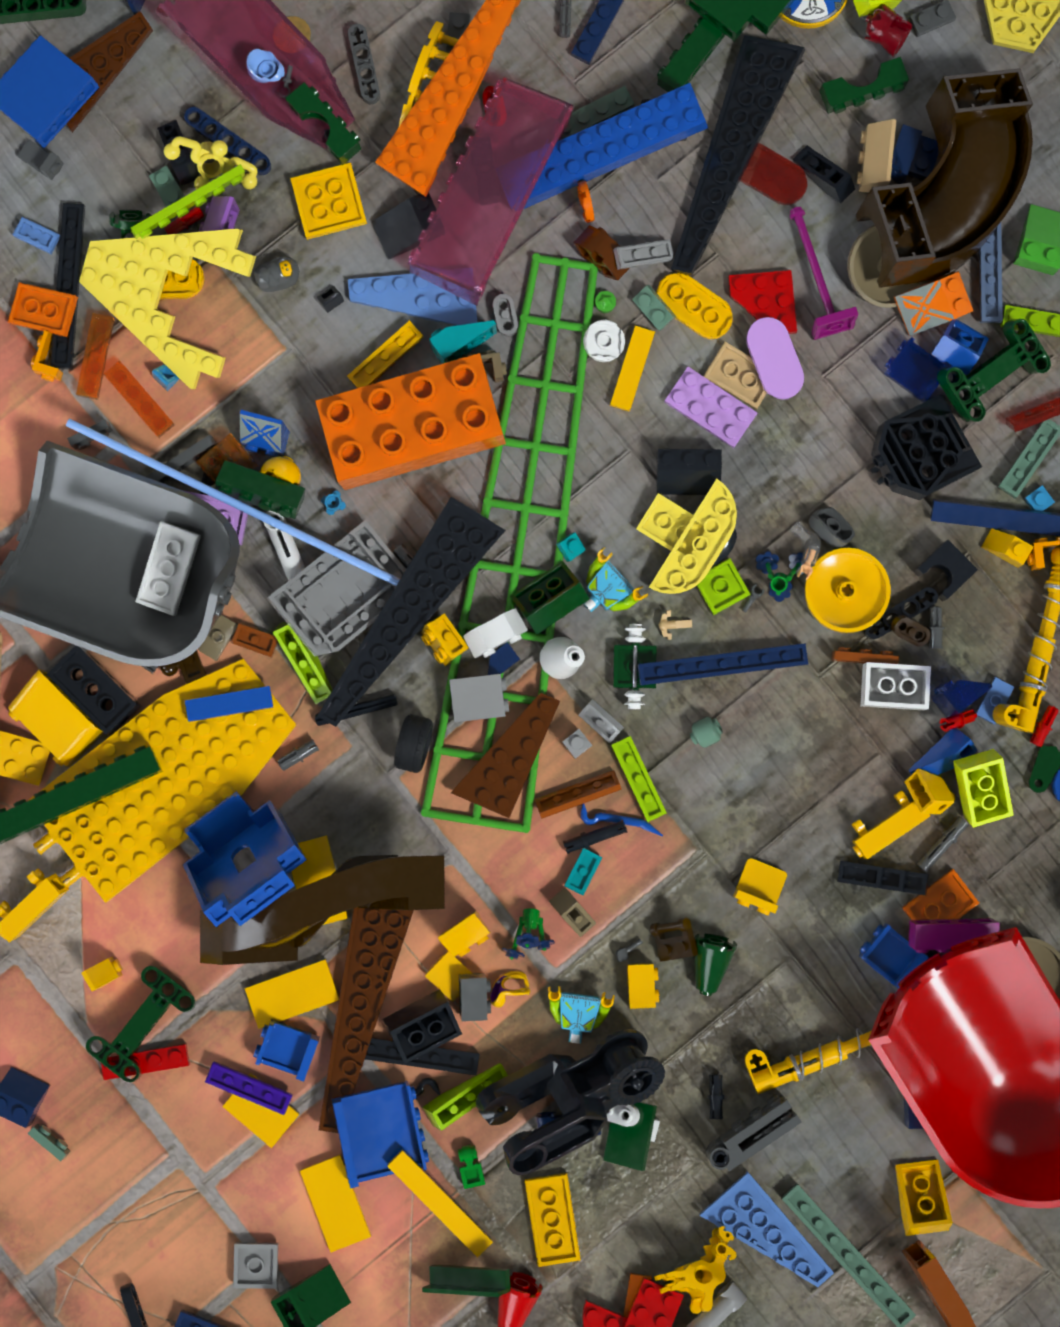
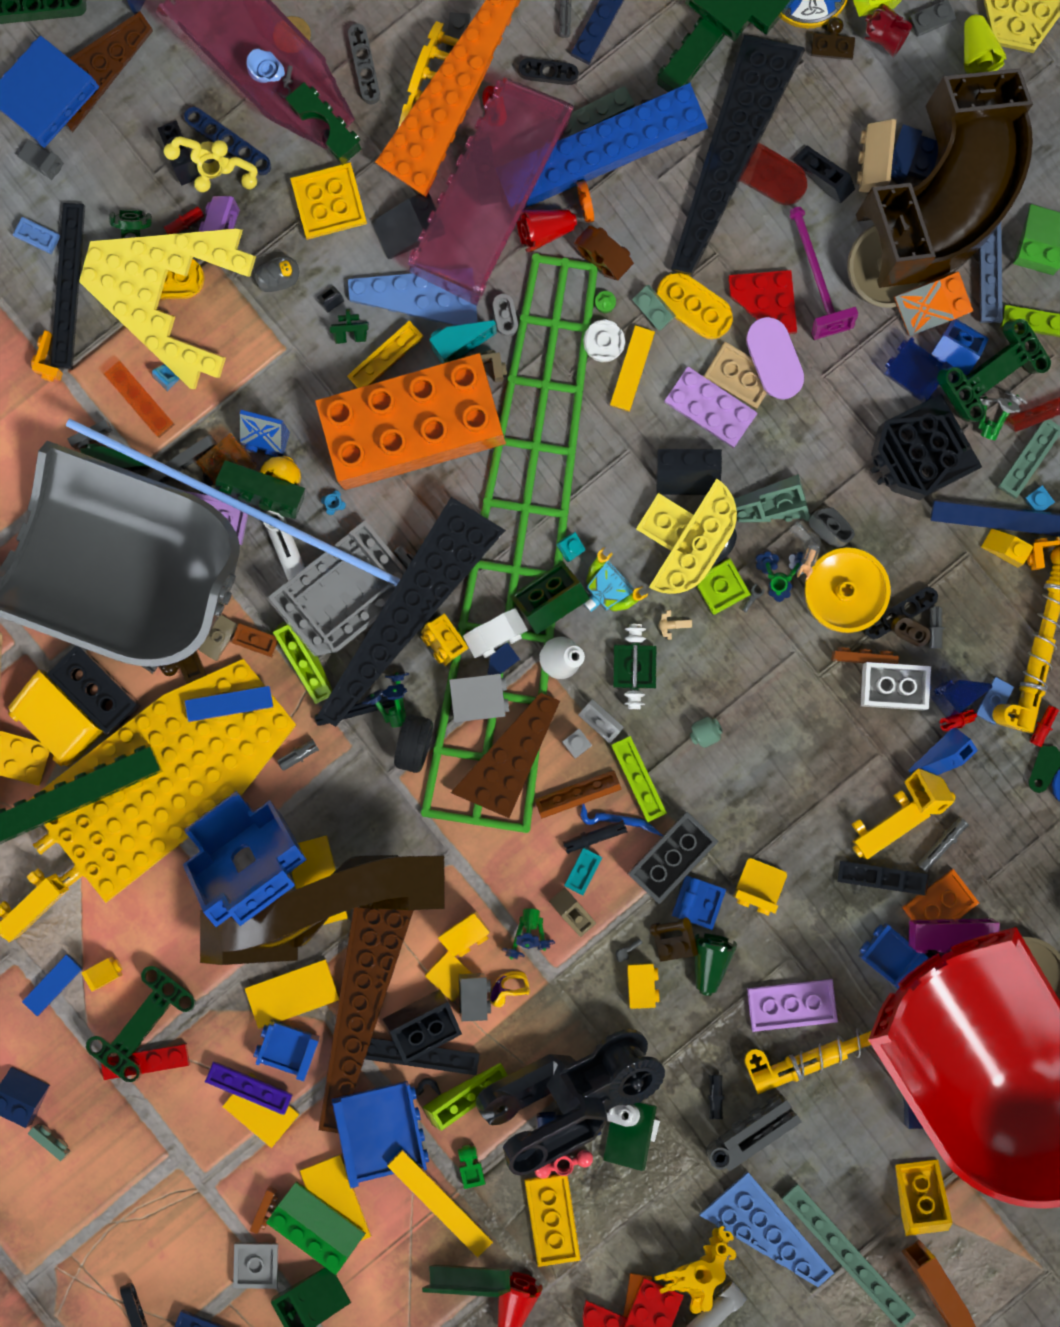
(42, 309): orange tile -> none
(52, 985): none -> blue tile
(95, 356): clear orange plate -> none
(113, 457): none -> dark green slope
(166, 186): sand green plate -> none
(168, 568): white tile -> none
(181, 206): lime plate -> none
(269, 1201): none -> dark orange plate
(315, 1228): none -> green slope
(359, 328): none -> dark green hips
(396, 714): none -> plant
(532, 75): none -> black beam
(544, 226): none -> red cone
(578, 1012): torso -> none
(583, 1159): none -> coral piece
(643, 254): light grey tile -> none
(672, 857): none -> dark grey brick
(699, 902): none -> blue plate
(722, 664): dark blue plate -> none
(776, 501): none -> sand green wedge
(792, 1005): none -> lavender tile
(833, 45): none -> dark brown plate
(839, 94): dark green arch -> none
(953, 563): black piece -> none
(981, 46): none -> neon yellow cone
(983, 788): neon yellow brick -> none
(992, 428): none -> plant

